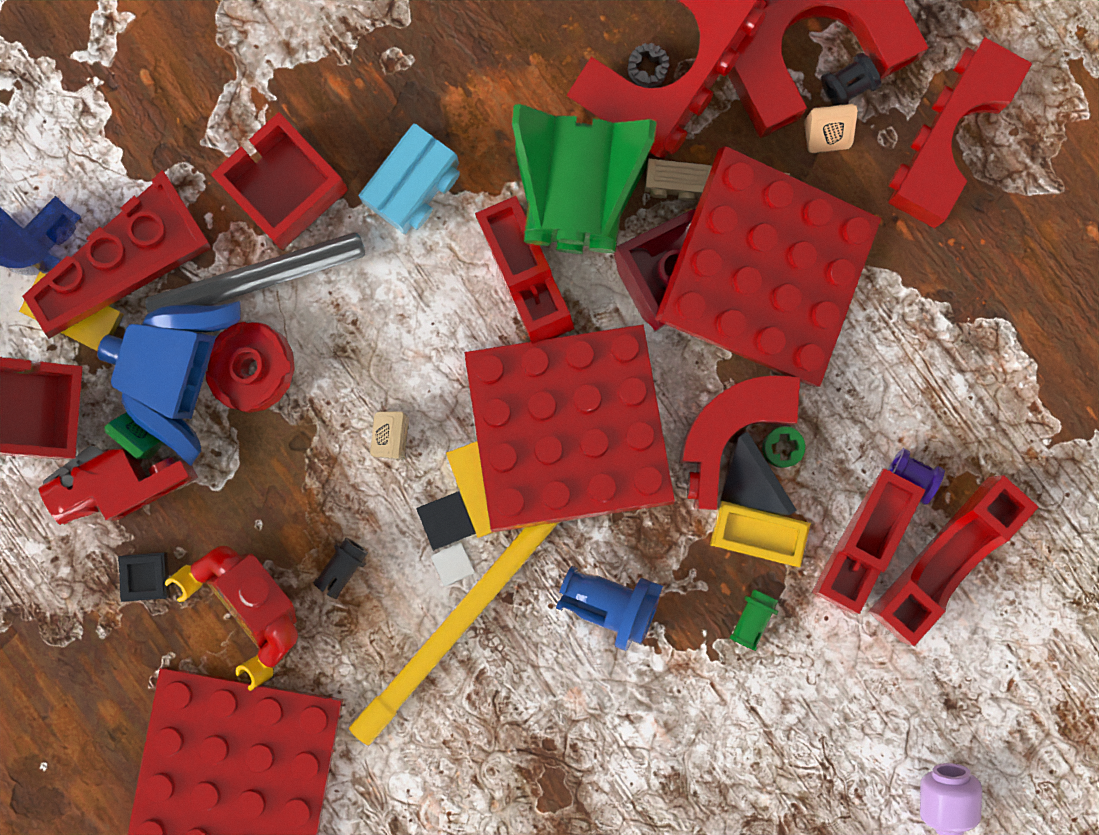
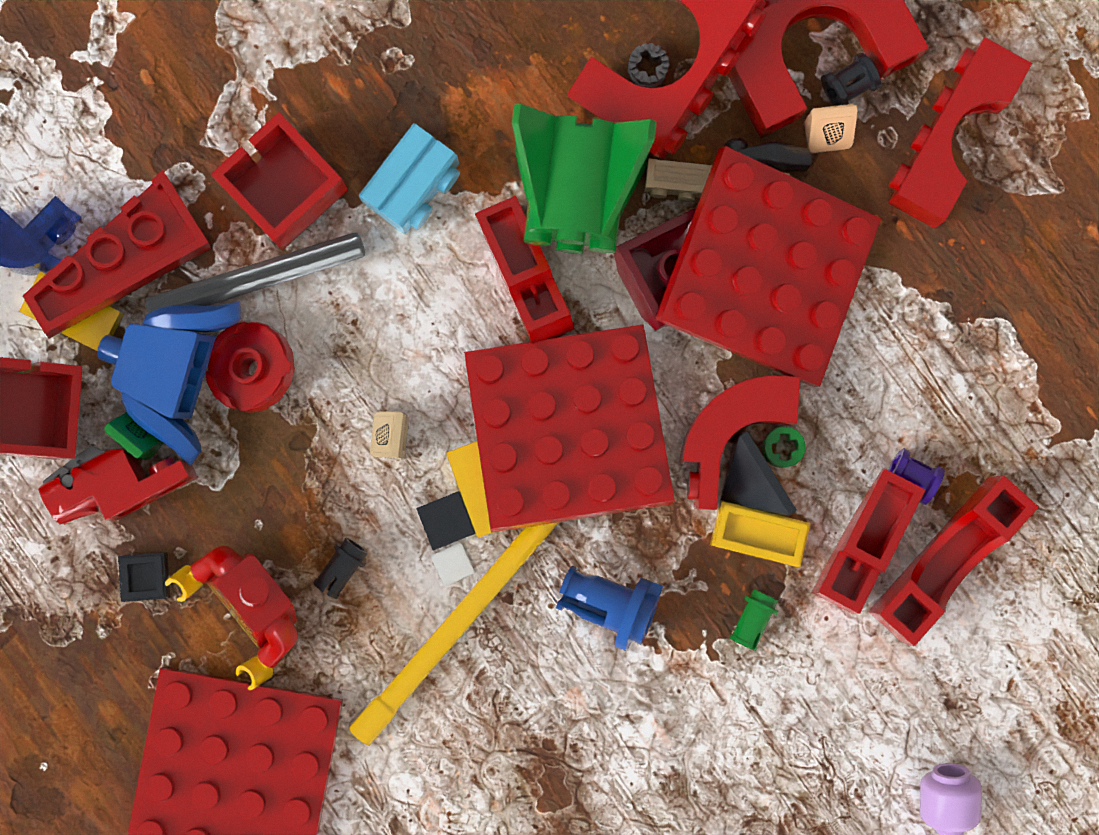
(774, 154): none -> black arm

